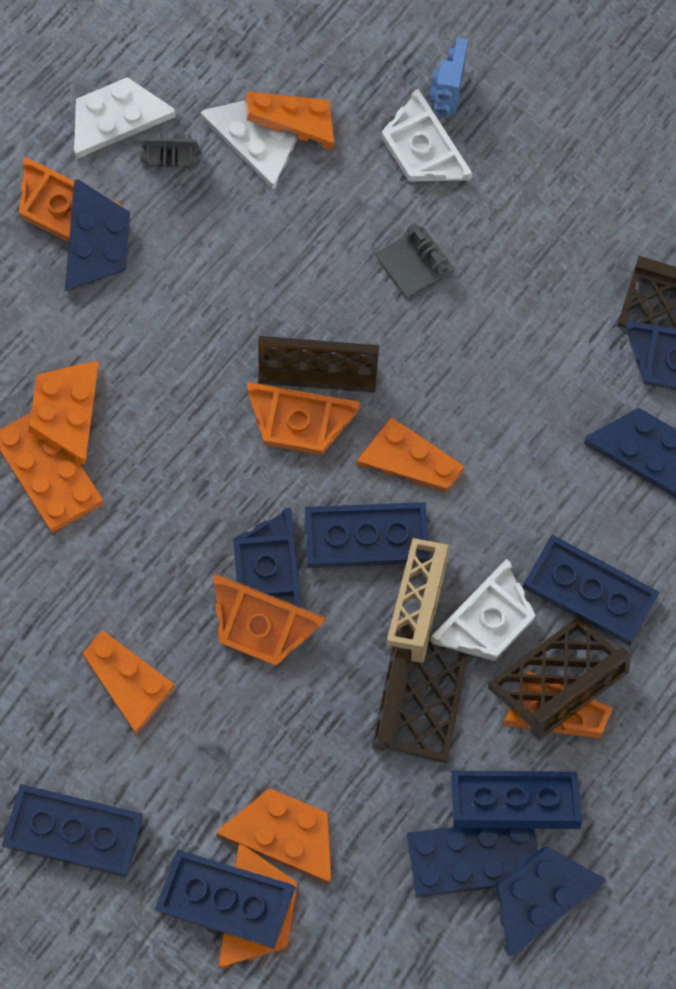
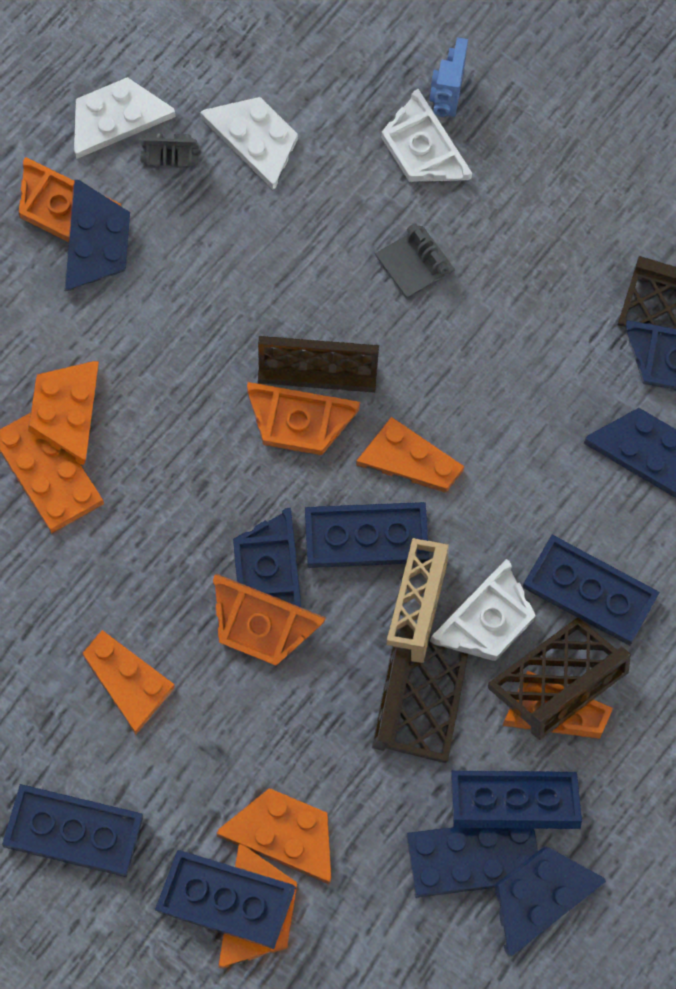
(299, 115): orange wing -> none

